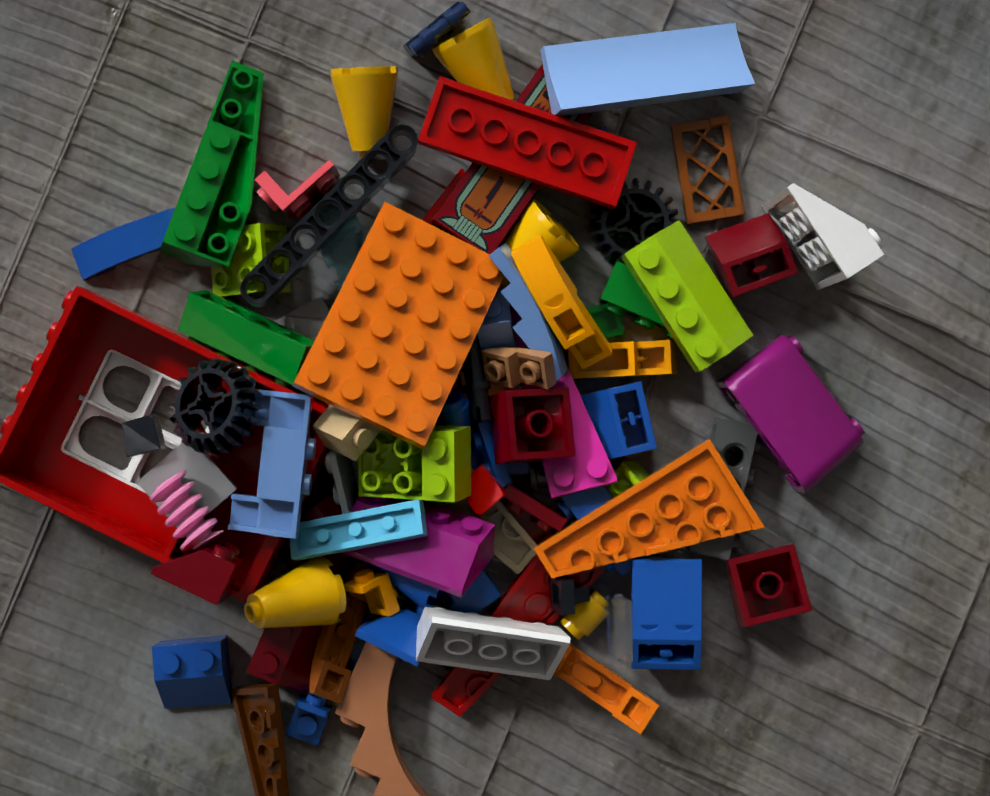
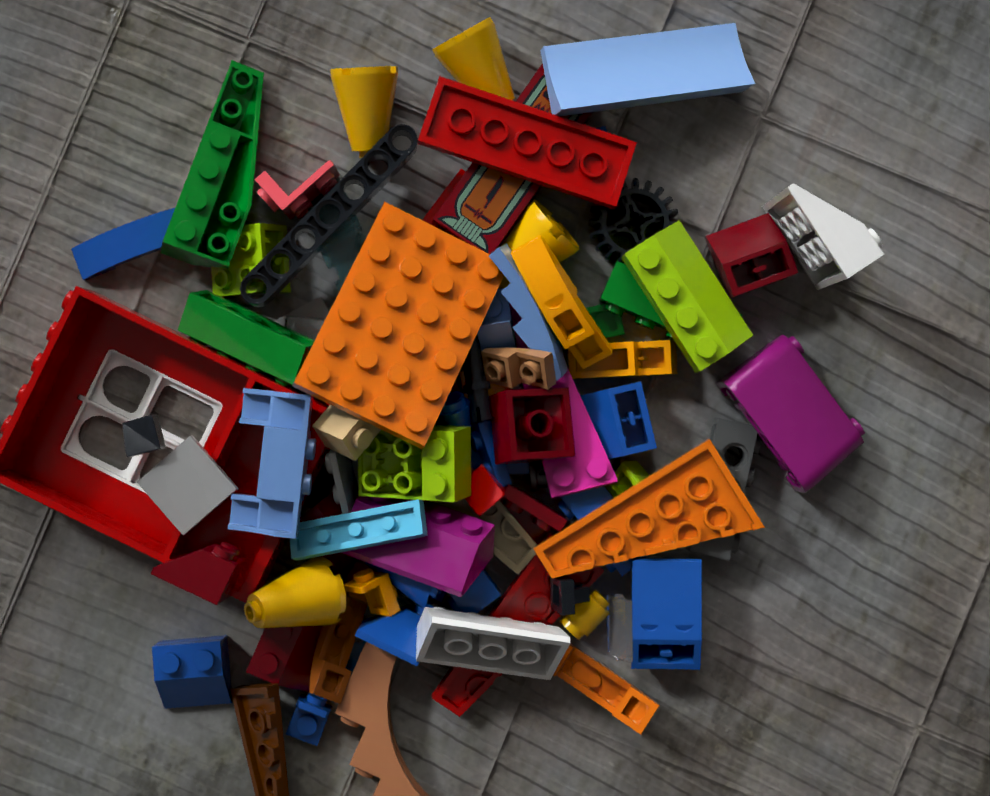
(184, 512): bright pink piece -> none
(224, 413): black gear -> none
(444, 24): dark blue plate -> none
(682, 157): dark orange window -> none
(767, 586): dark red slope -> none

